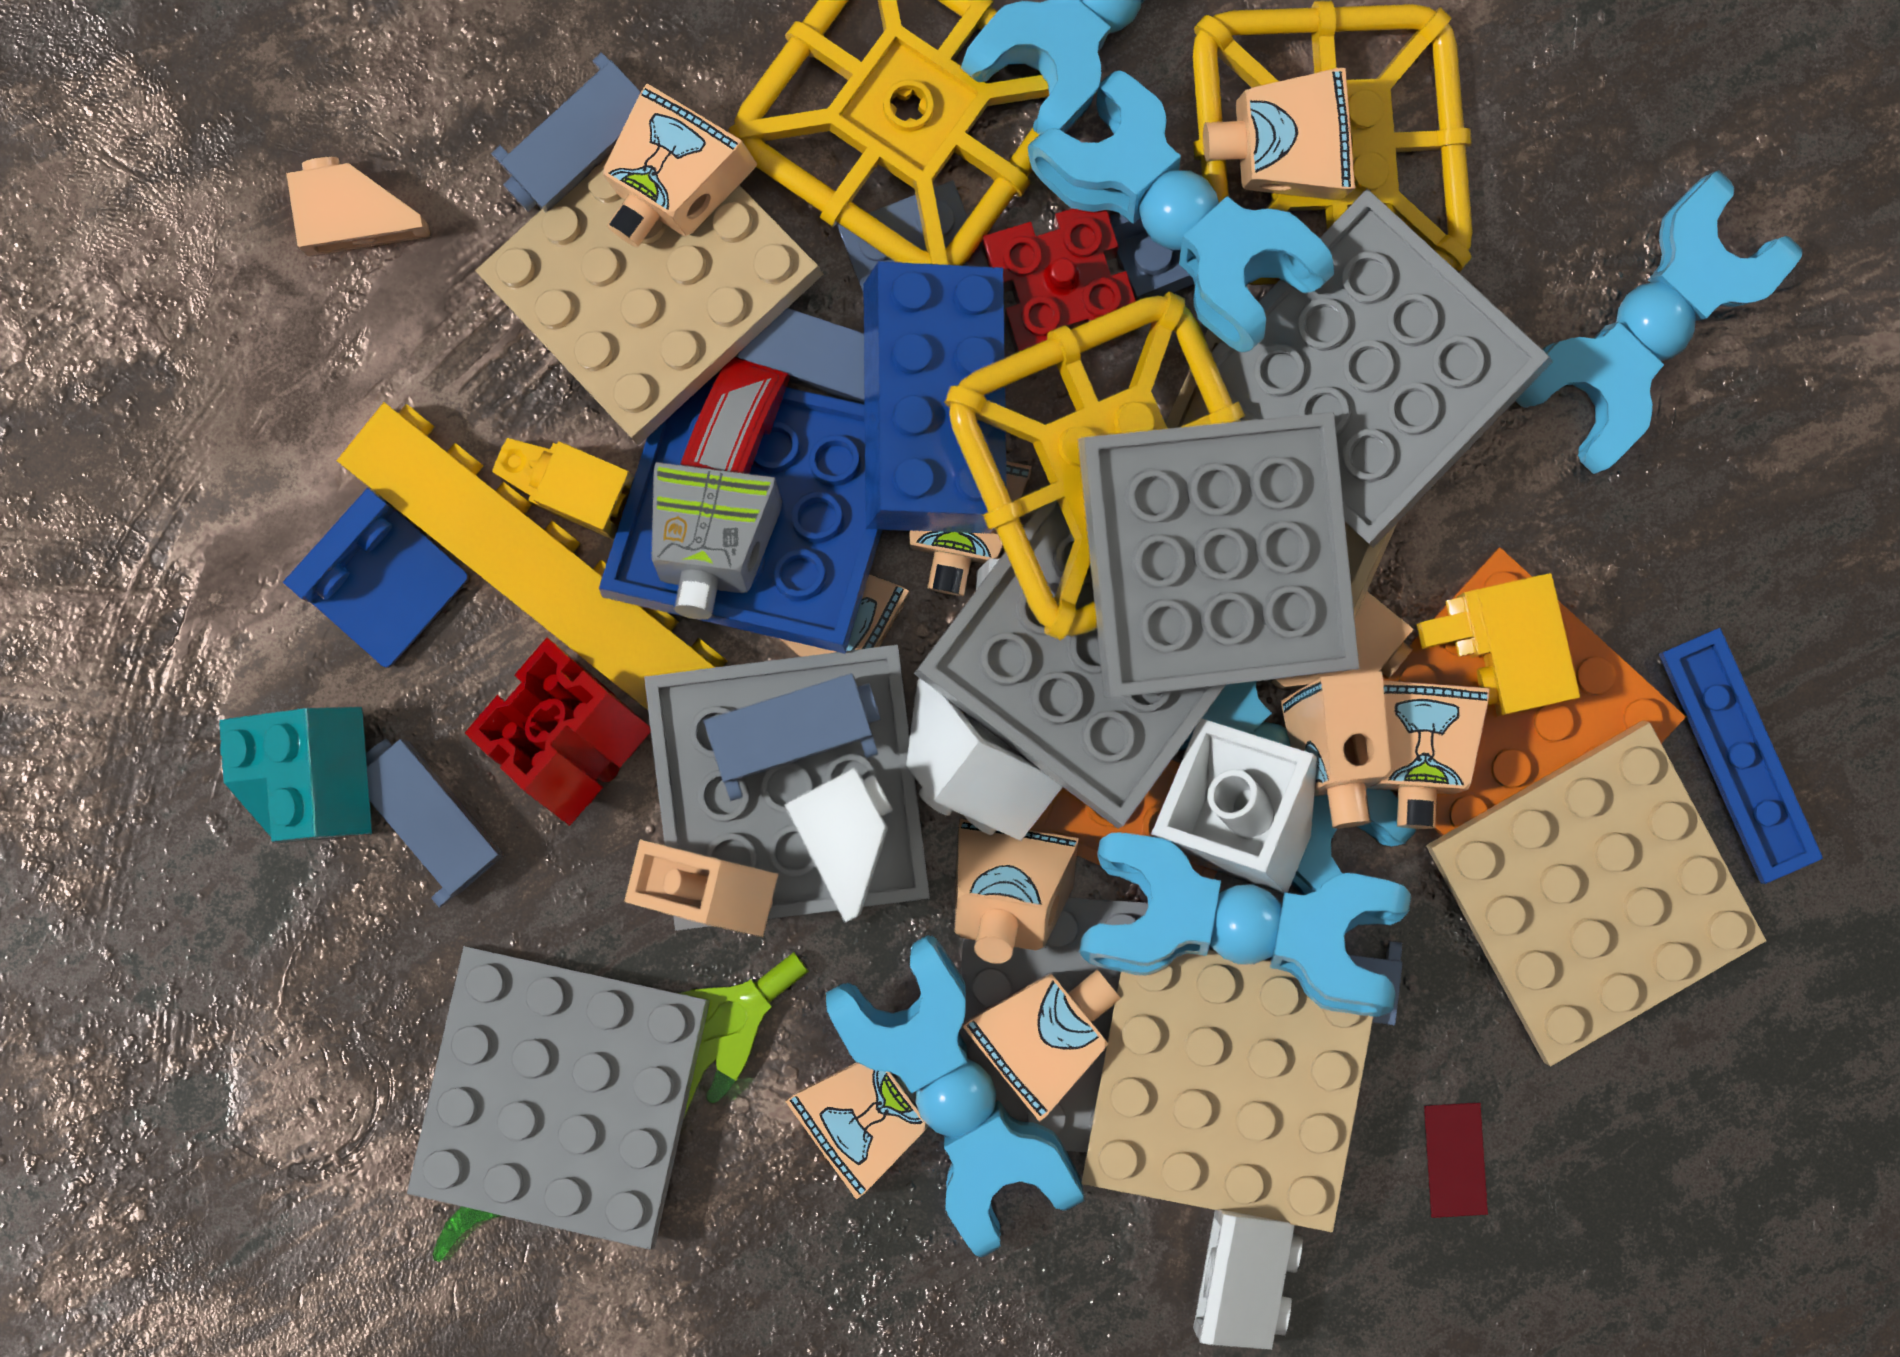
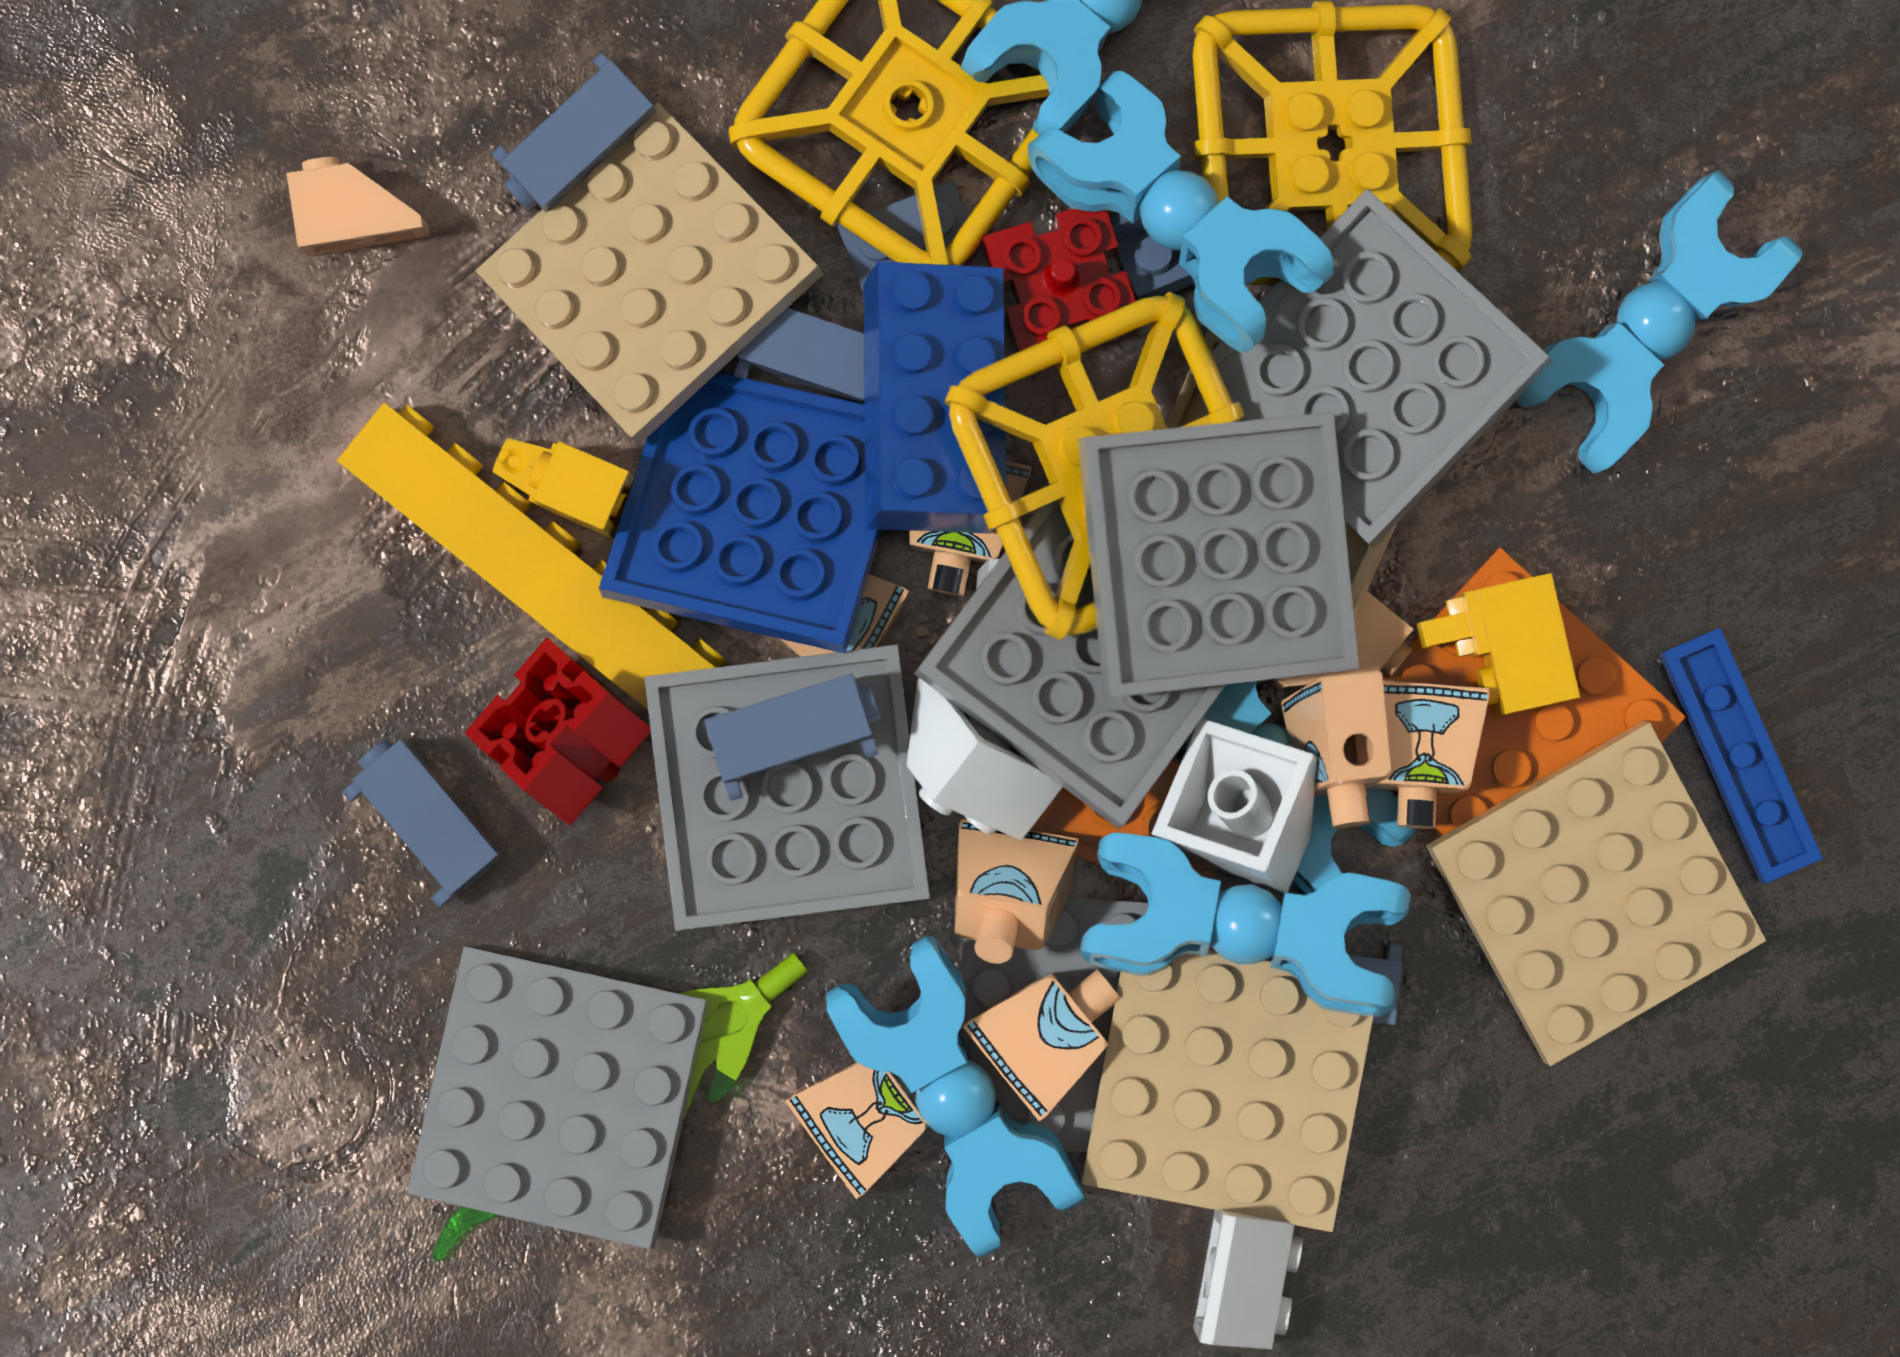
(299, 771): teal slope -> none
(377, 578): blue bracket -> none
(671, 167): light nougat torso -> none
(701, 888): light nougat slope -> none
(710, 531): light grey torso -> none
(736, 417): slope -> none
(844, 835): white slope -> none
(1290, 137): light nougat torso -> none
(1455, 1160): dark red sticker -> none

